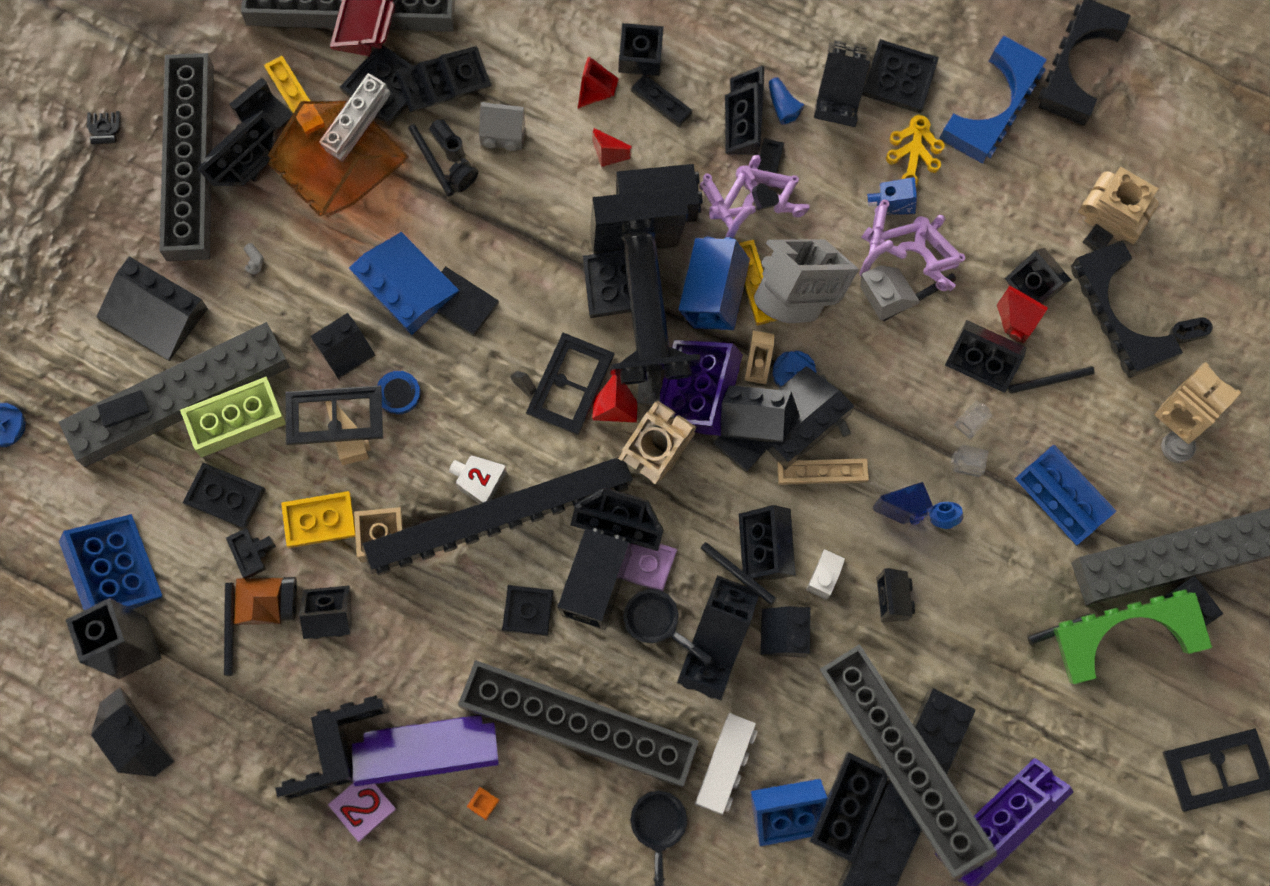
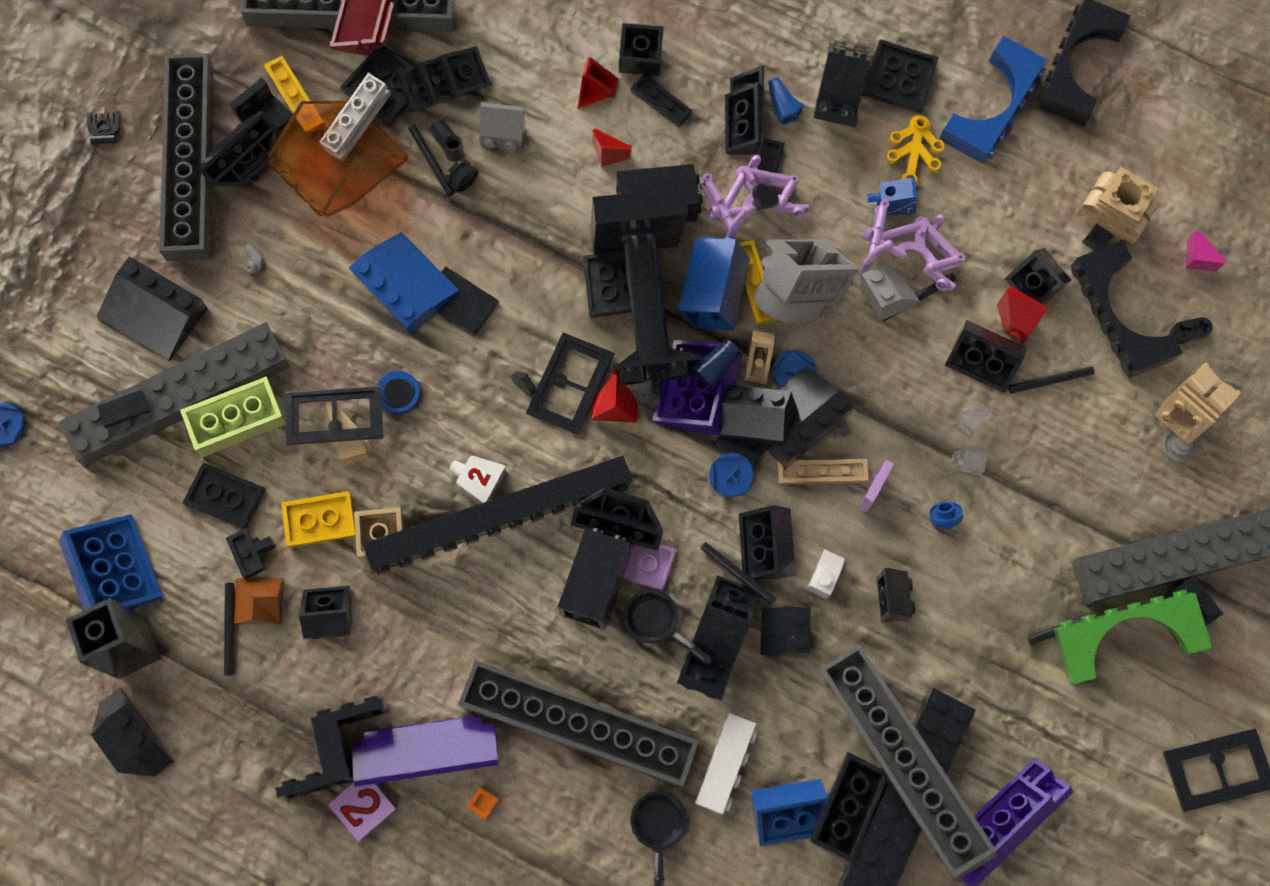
(289, 598): black beam -> none
(342, 345): black slope -> none
(527, 610): black tile -> none
(641, 449): tan piece -> none
(717, 363): none -> dark blue plant
(731, 475): none -> blue tile
(876, 486): none -> lavender tile
(906, 504): clear blue slope -> none
(1065, 494): blue slope -> none
(1202, 254): none -> dark pink slope

